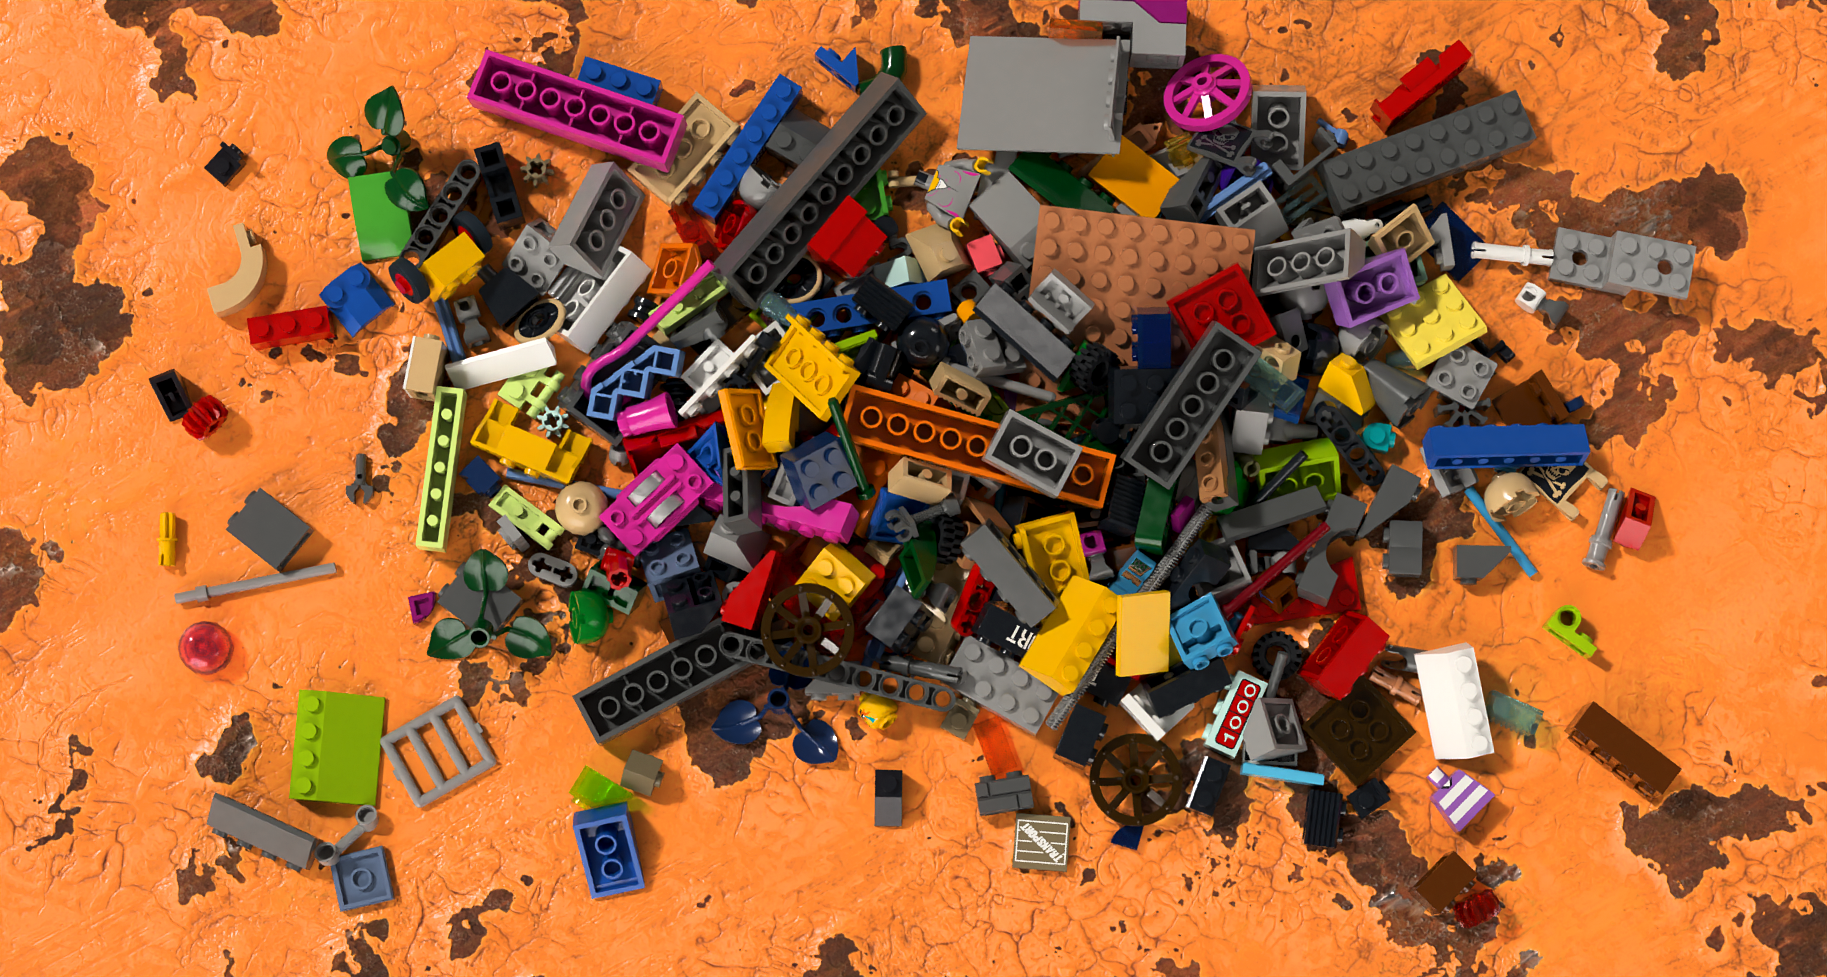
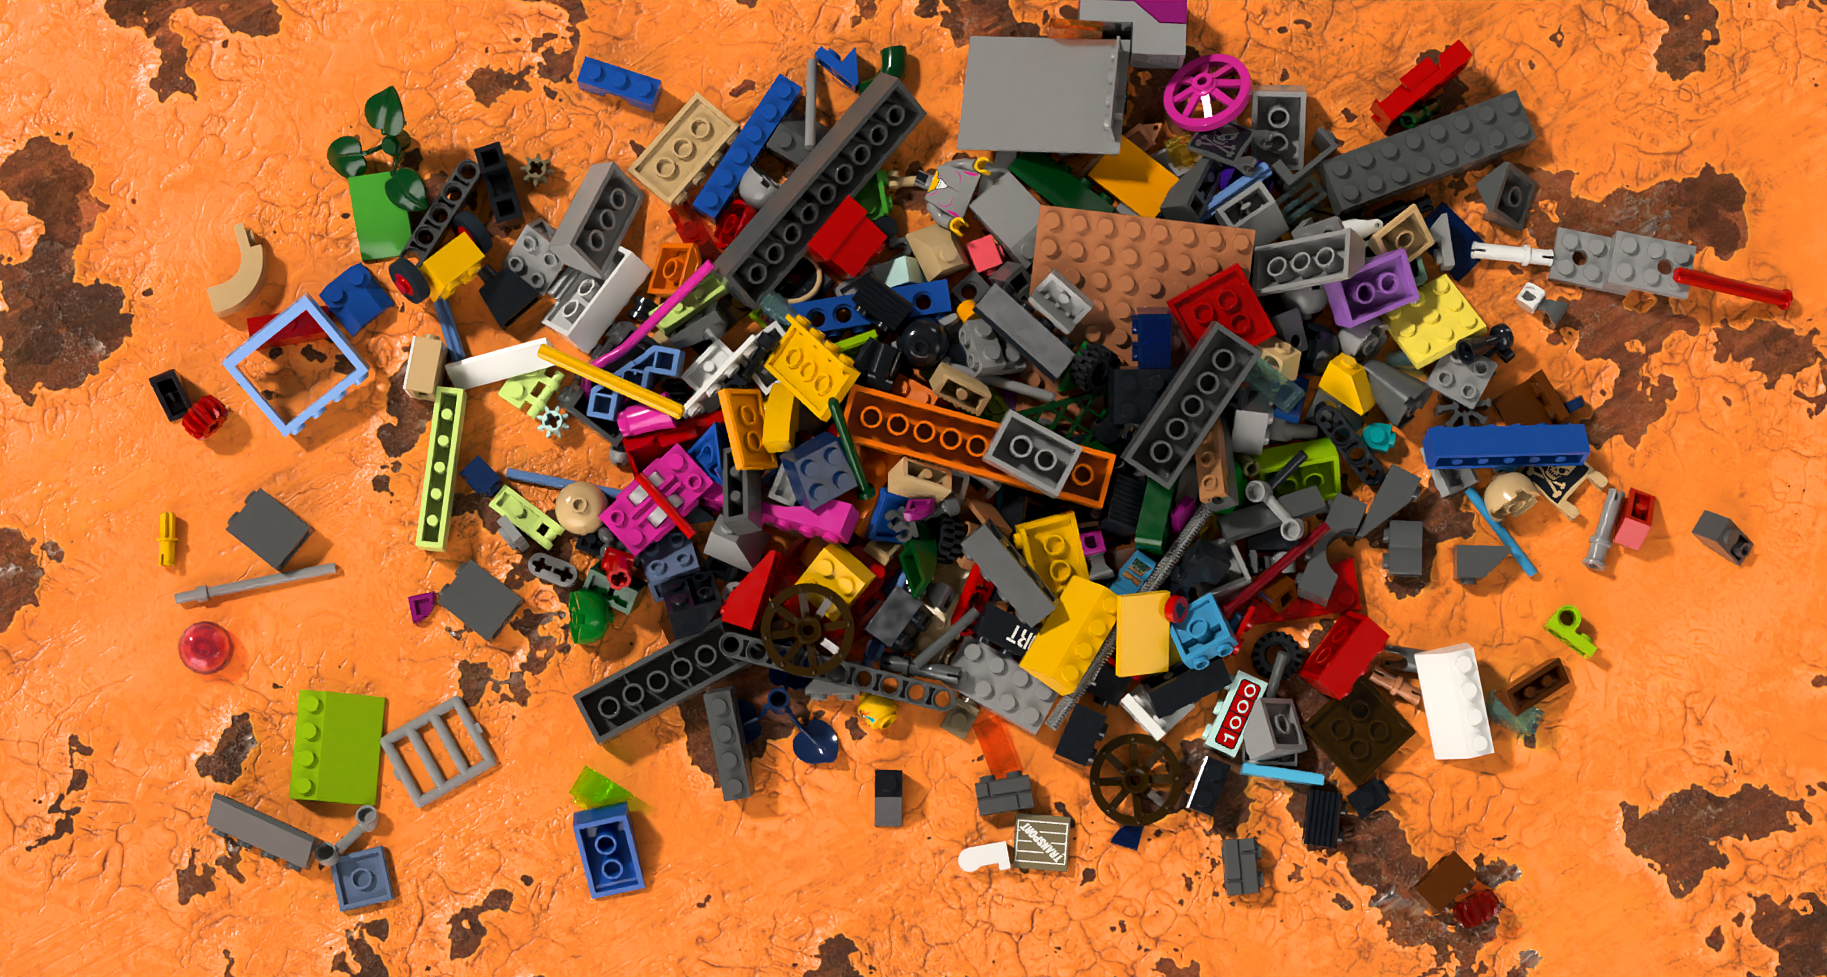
(226, 163): black bracket -> none
(318, 407): none -> light blue window
(360, 481): dark grey bar -> none
(450, 638): dark green plant -> none
(468, 313): leg -> none
(527, 450): yellow bracket -> none
(550, 310): wheel -> none
(577, 111): dark pink brick -> none
(611, 381): none -> yellow axle
(642, 773): dark tan brick -> none
(665, 505): none -> red bar
(729, 743): none -> dark grey brick
(811, 95): none -> light grey bar
(918, 509): none -> magenta tile
(946, 637): none -> dark grey bar
(976, 857): none -> white leg
(1176, 609): none -> red tile
(1241, 866): none -> dark grey brick
(1261, 491): none -> light grey bar
(1340, 134): medium blue hand -> none
(1420, 113): none -> dark green pin
(1457, 797): torso -> none
(1473, 348): none -> black piece
(1506, 196): none -> dark grey slope
(1533, 686): none -> reddish brown slope
(1622, 750): reddish brown brick -> none
(1722, 537): none -> dark grey slope
(1781, 298): none -> red axle

